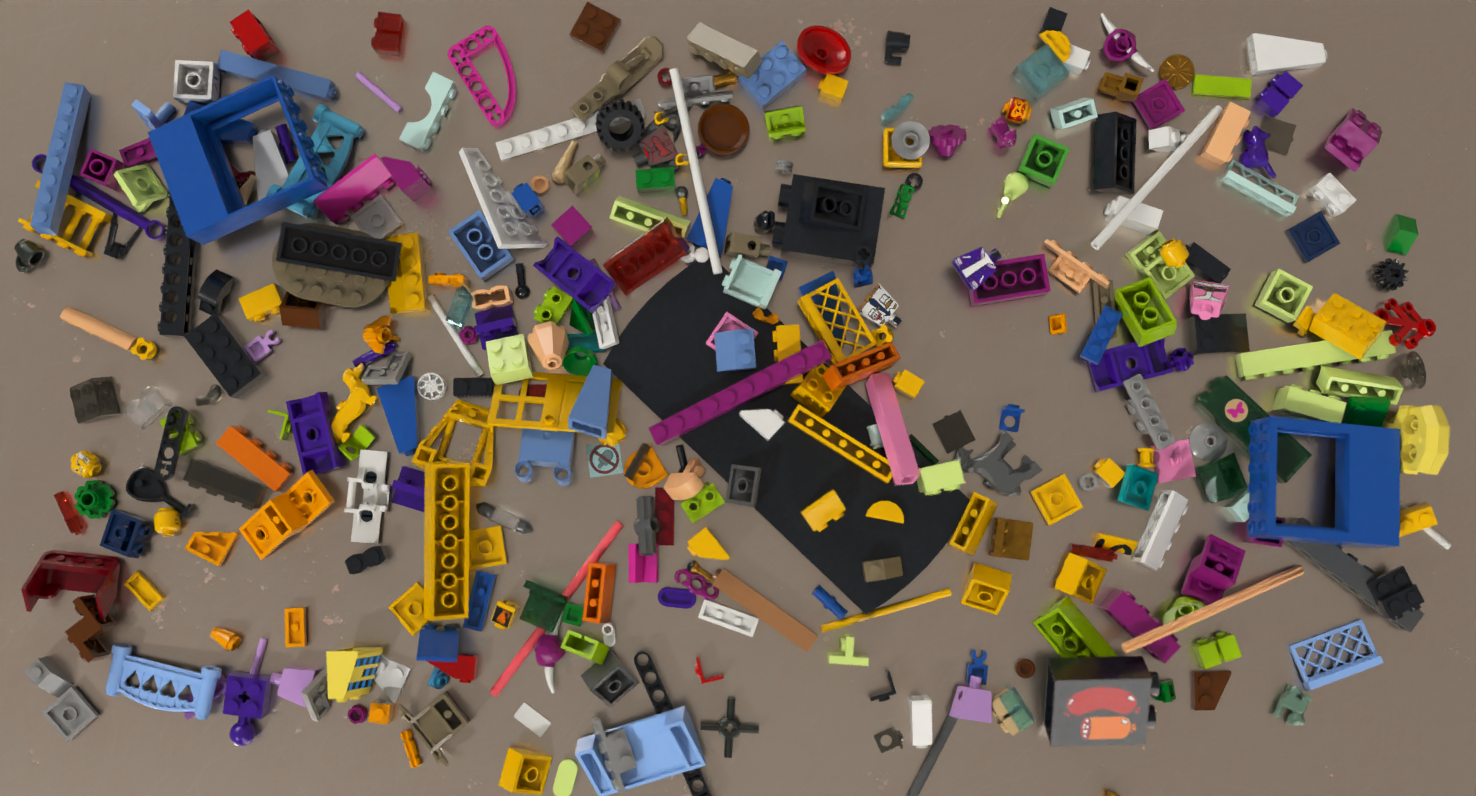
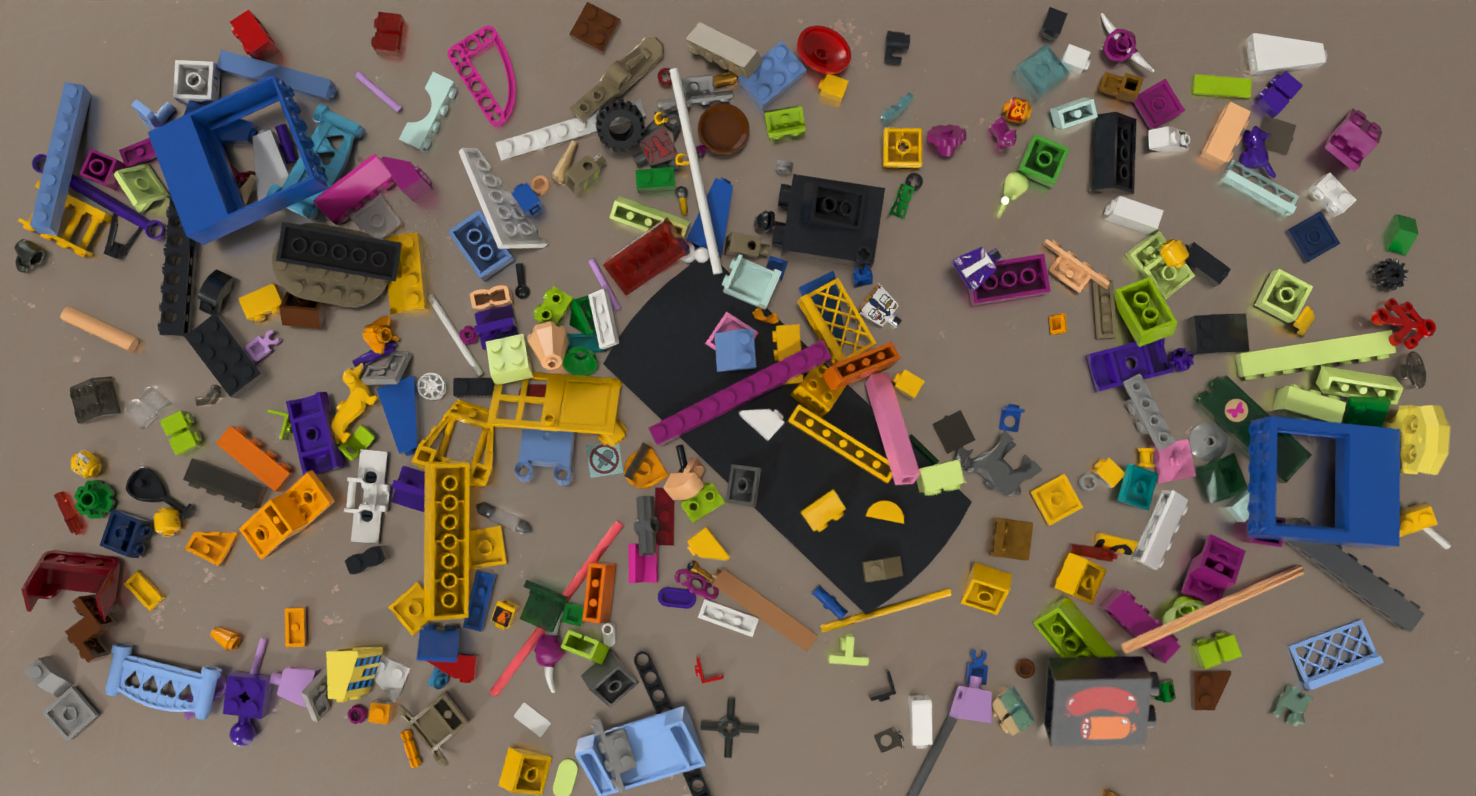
(140, 347): yellow brick -> none
(167, 442): black beam -> none
(454, 280): light orange wing -> none
(460, 307): clear light blue slope -> none
(571, 226): magenta head -> none
(588, 287): dark purple piece -> none
(592, 406): medium blue slope -> none
(875, 437): light aqua pin -> none
(877, 335): yellow brick -> none
(914, 131): light grey dish -> none
(973, 523): yellow brick -> none
(1058, 43): yellow tile -> none
(1101, 335): blue plate -> none
(1156, 177): white piece -> none
(1177, 70): pearl gold wheel -> none
(1207, 298): bright pink torso -> none
(1347, 326): yellow piece -> none
(1395, 593): black plate -> none

